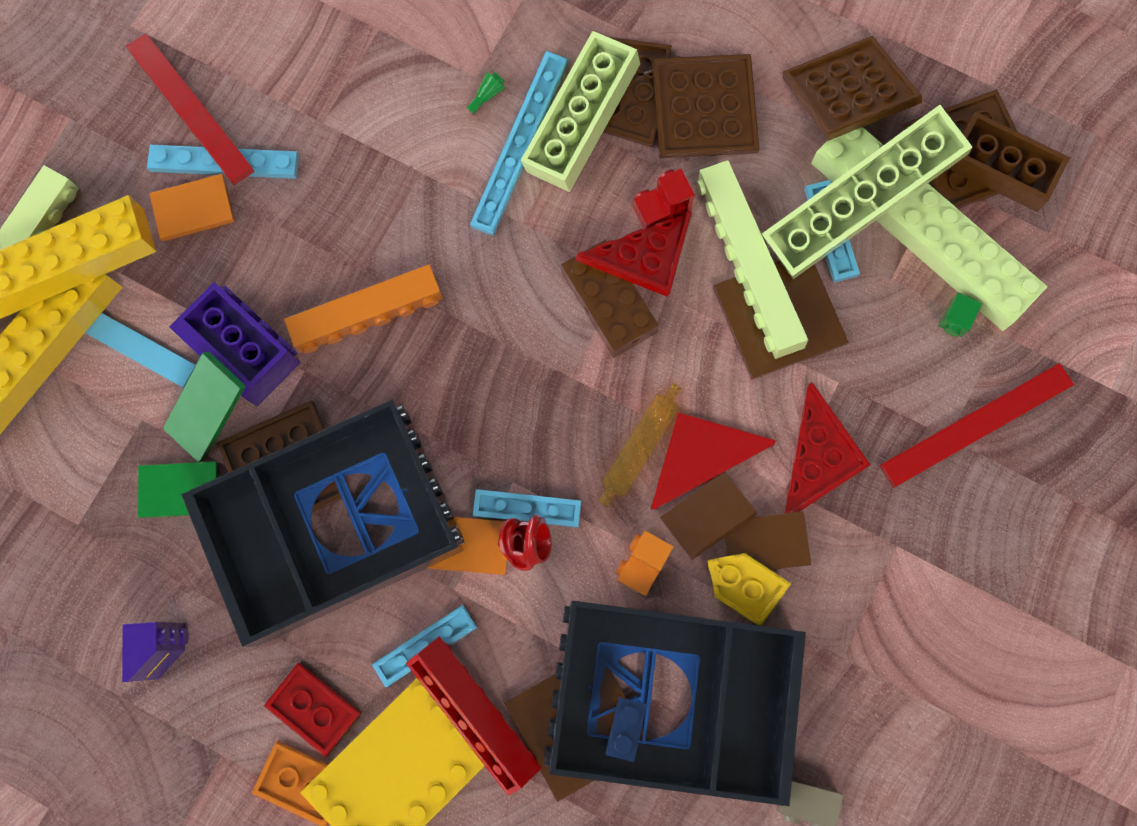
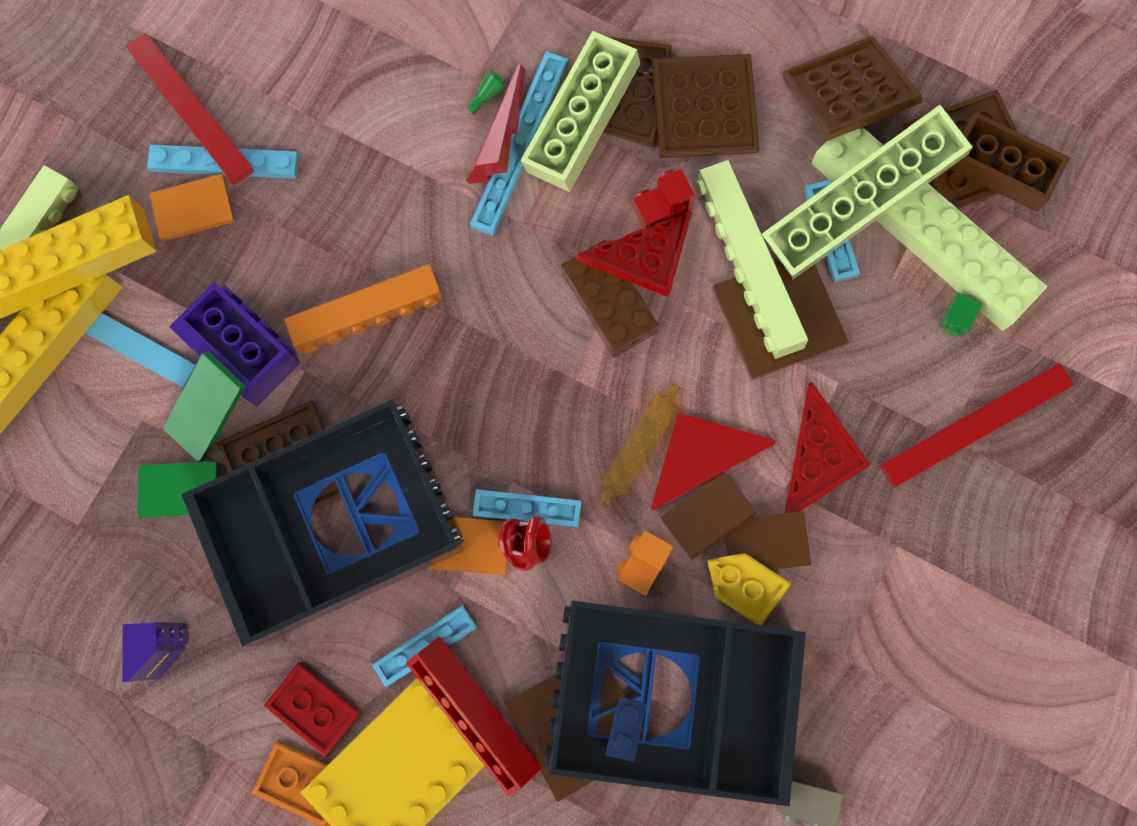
(495, 150): none -> red wedge

